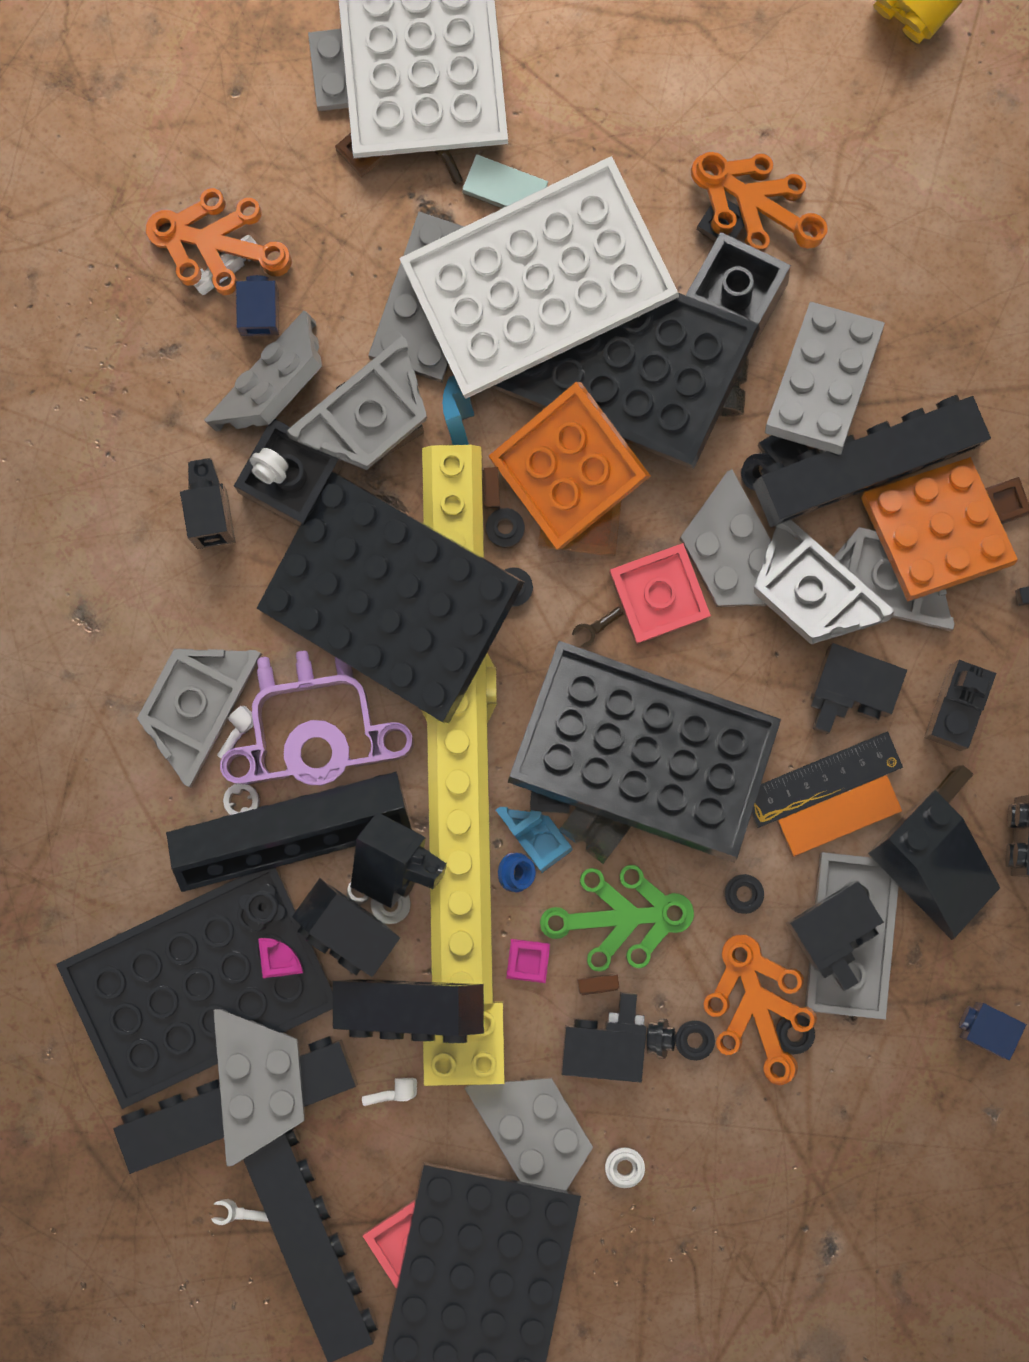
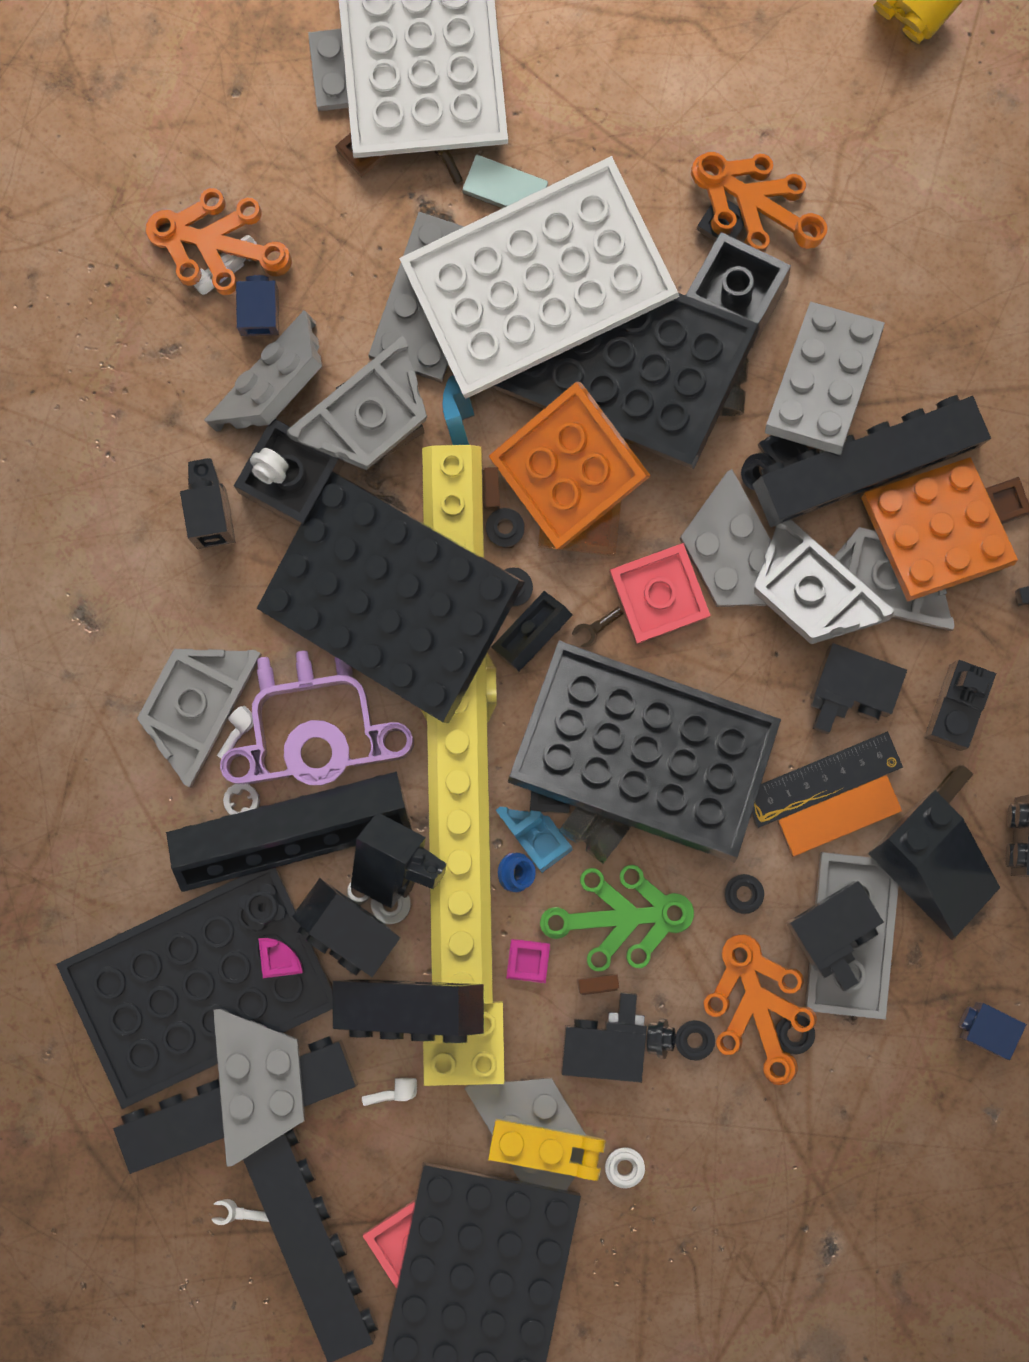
(531, 631): none -> black plate
(545, 1149): none -> yellow plate

